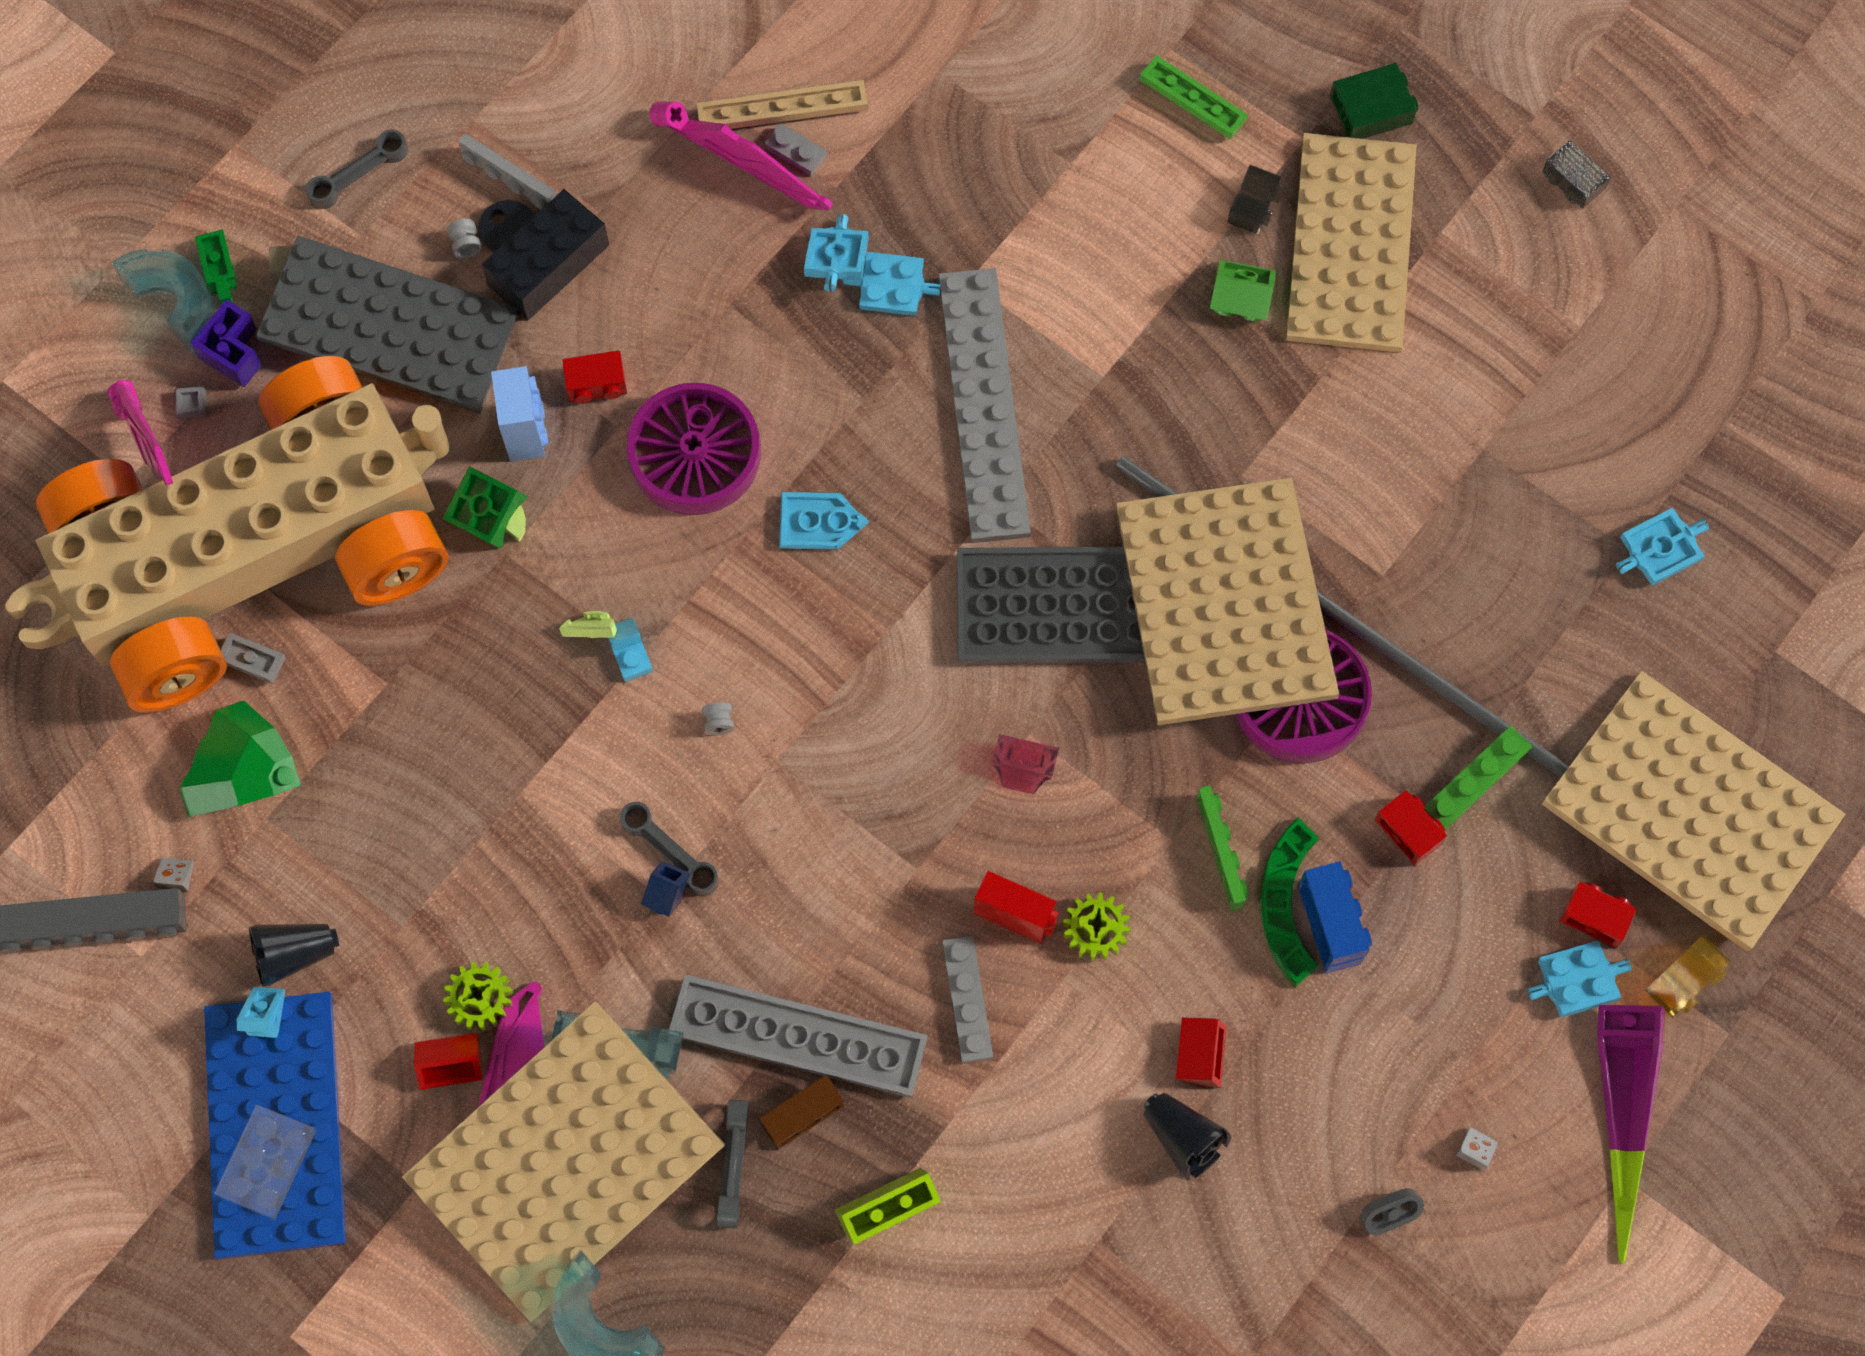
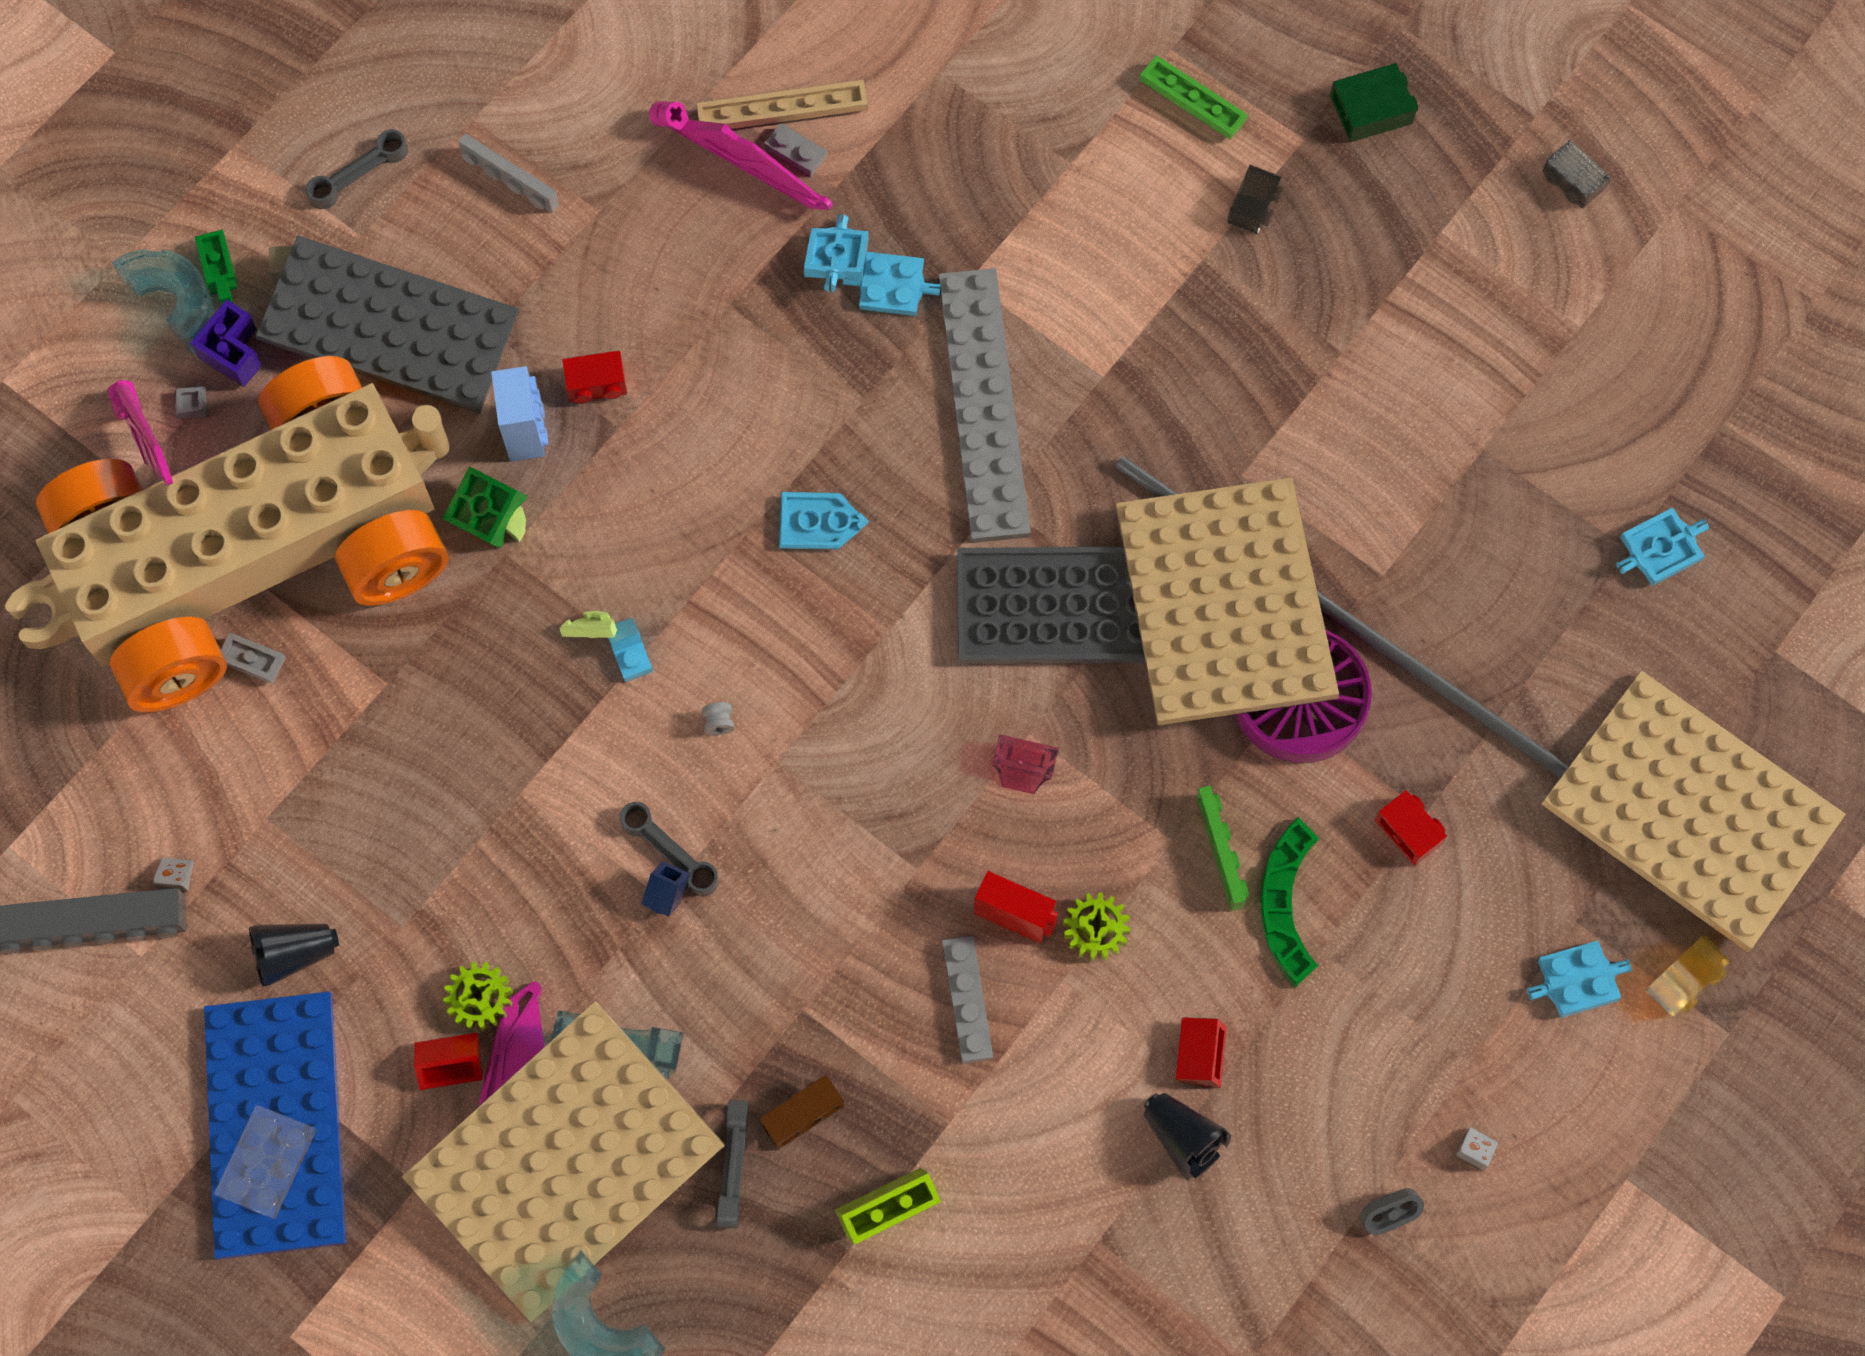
(237, 762): green brick -> none
(262, 1012): medium azure slope -> none
(465, 242): light grey wheel -> none
(539, 251): black brick -> none
(705, 453): magenta piece -> none
(799, 1036): light grey plate -> none
(1243, 290): bright green slope -> none
(1334, 917): blue piece -> none
(1351, 243): tan plate -> none
(1478, 777): bright green plate -> none
(1598, 914): red brick -> none
(1630, 1065): magenta plate -> none

